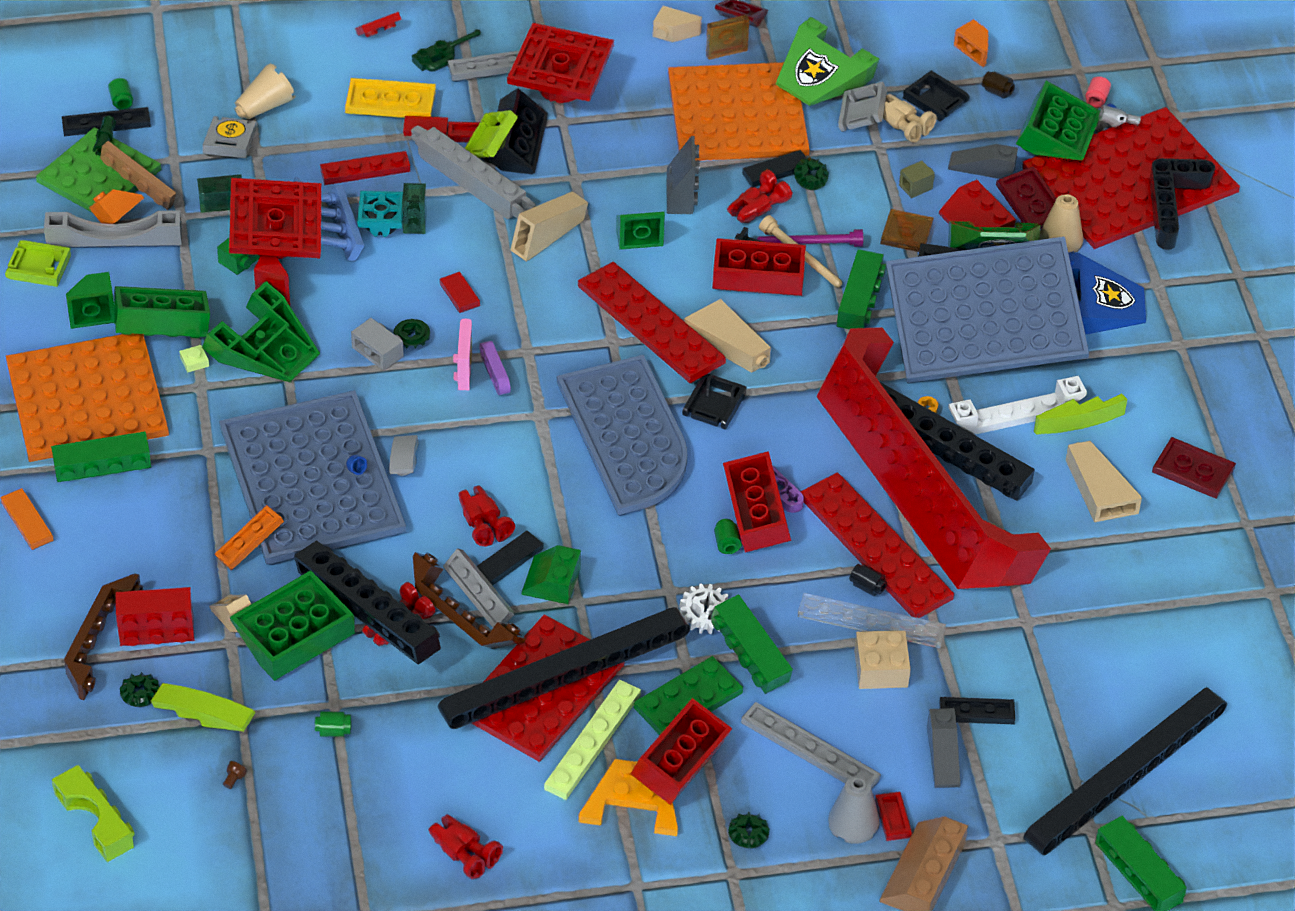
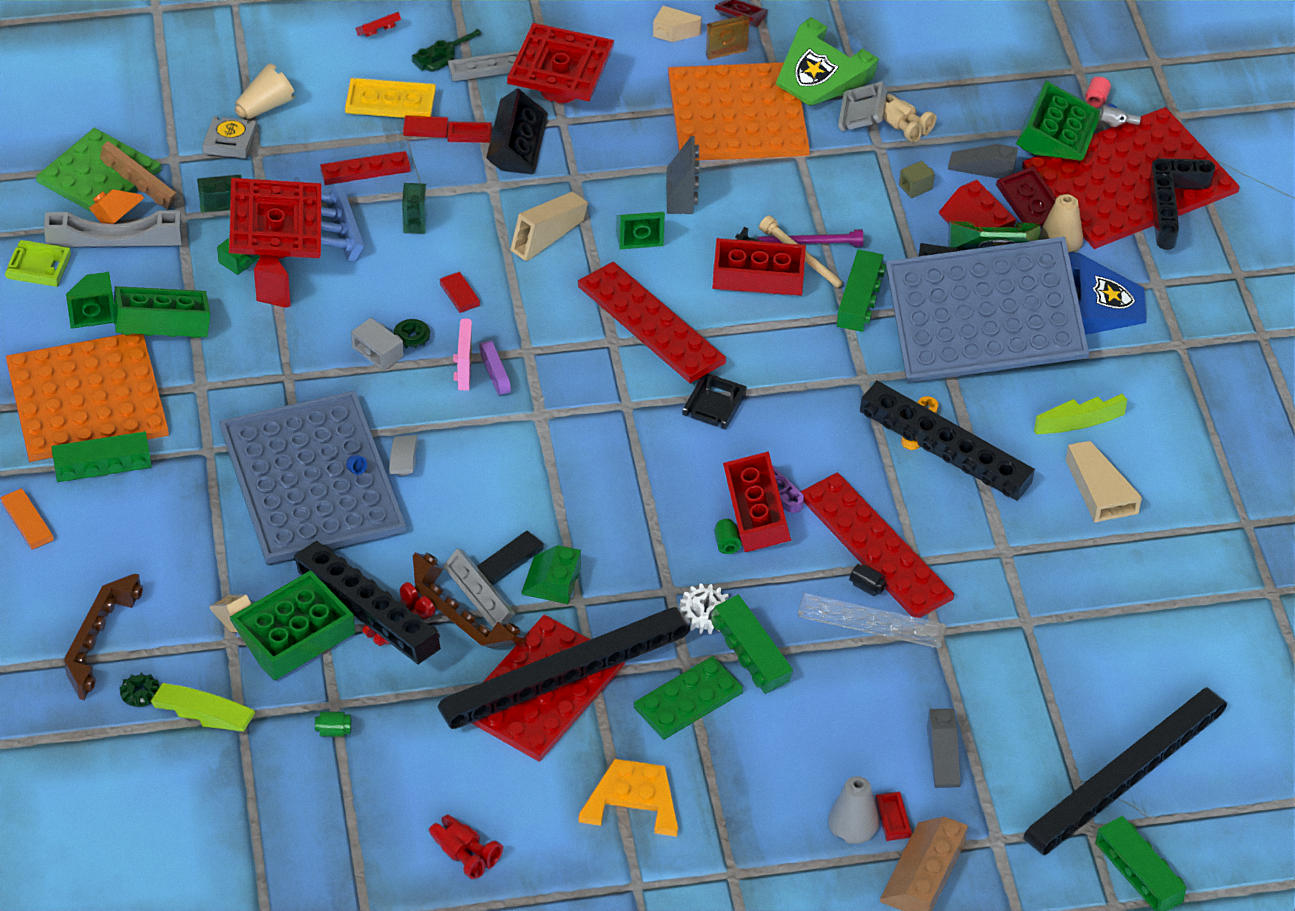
(77, 792): lime arch -> none
(104, 134): dark green pin -> none
(120, 93): green brick -> none
(125, 120): black tile -> none
(155, 616): red brick -> none
(194, 358): yellowish green plate -> none
(235, 772): reddish brown piece -> none
(249, 537): orange tile -> none
(272, 346): green wedge -> none
(380, 212): teal piece -> none
(471, 172): light grey hinge -> none
(484, 509): red piece -> none
(487, 136): lime container -> none
(592, 740): yellowish green plate -> none
(627, 431): sand blue plate -> none
(681, 751): red brick -> none
(730, 336): tan slope -> none
(739, 834): dark green gear -> none
(759, 200): red piece -> none
(780, 166): black tile -> none
(806, 745): light grey tile -> none
(810, 182): dark green gear -> none
(882, 659): tan brick -> none
(906, 230): clear orange tile -> none
(940, 99): black container -> none
(946, 522): red arch -> none
(973, 41): orange slope -> none
(980, 710): black tile -> none
(998, 84): dark brown brick -> none
(1015, 412): white slope -> none
(1193, 467): dark red tile -> none

